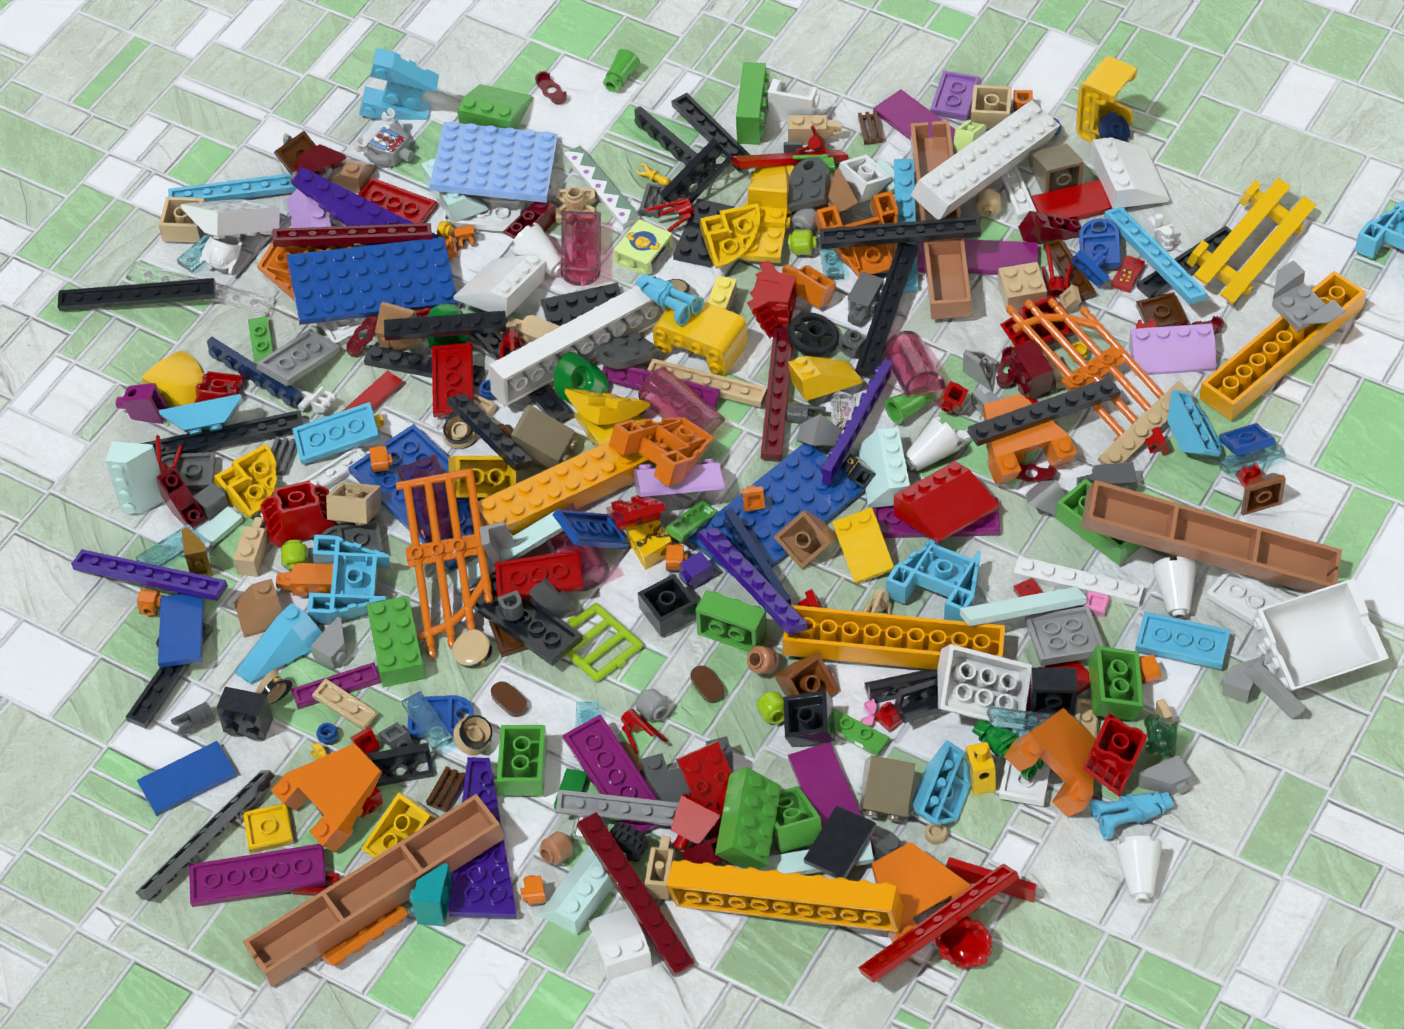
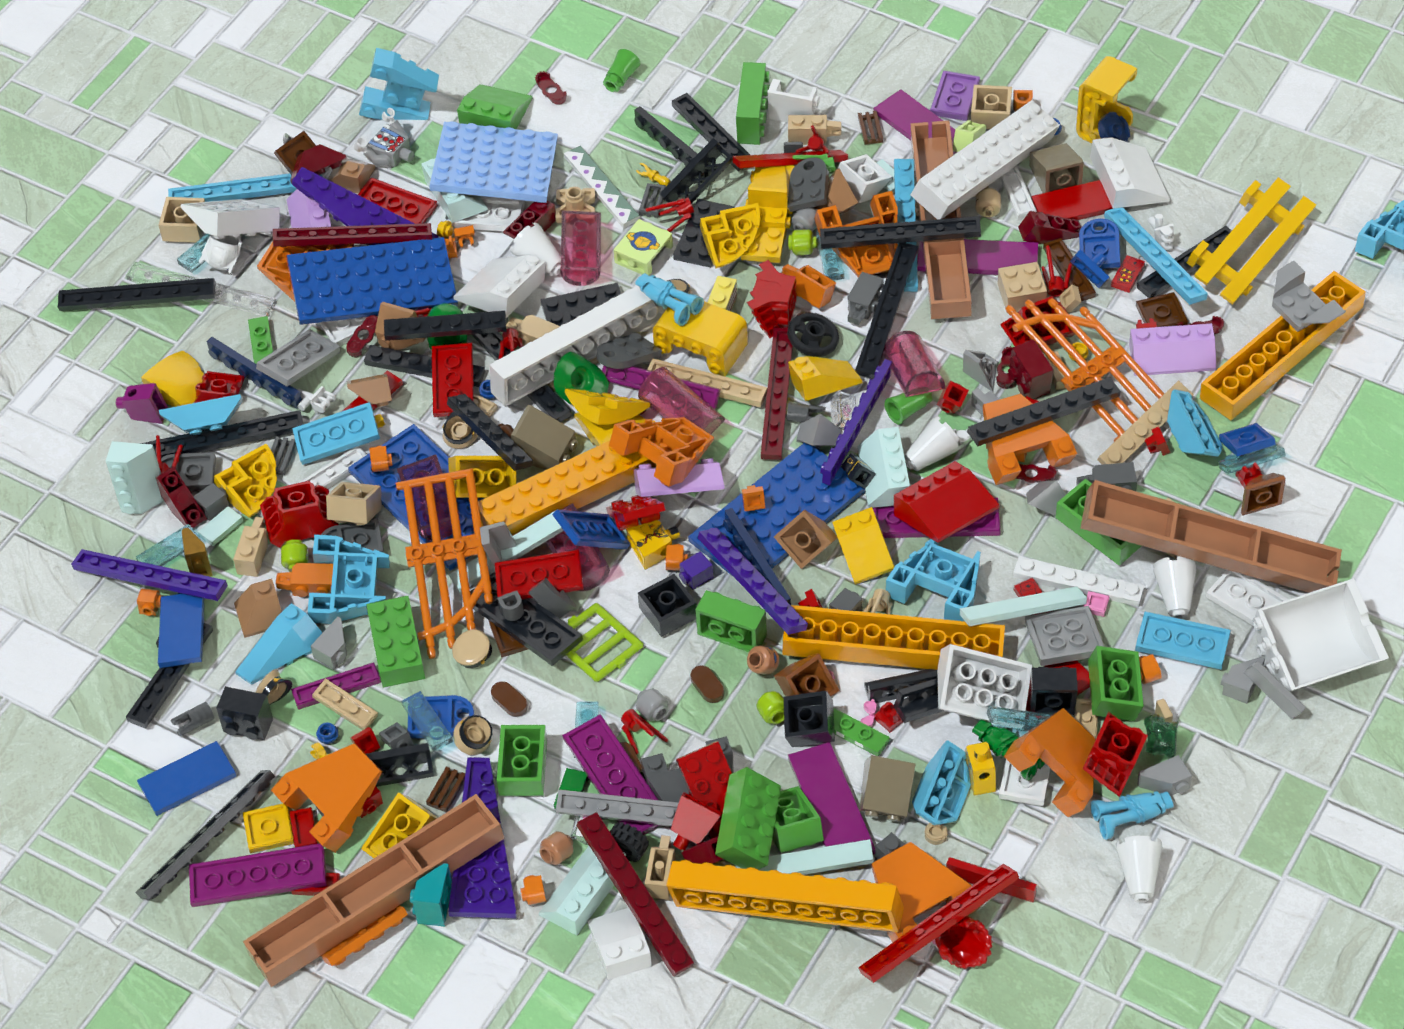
(302, 822): none -> red tile
(372, 389): none -> medium nougat slope
(691, 521): bright green plate -> none
(840, 842): black tile -> none
(847, 601): none -> dark grey brick
(851, 343): dark grey plate -> none

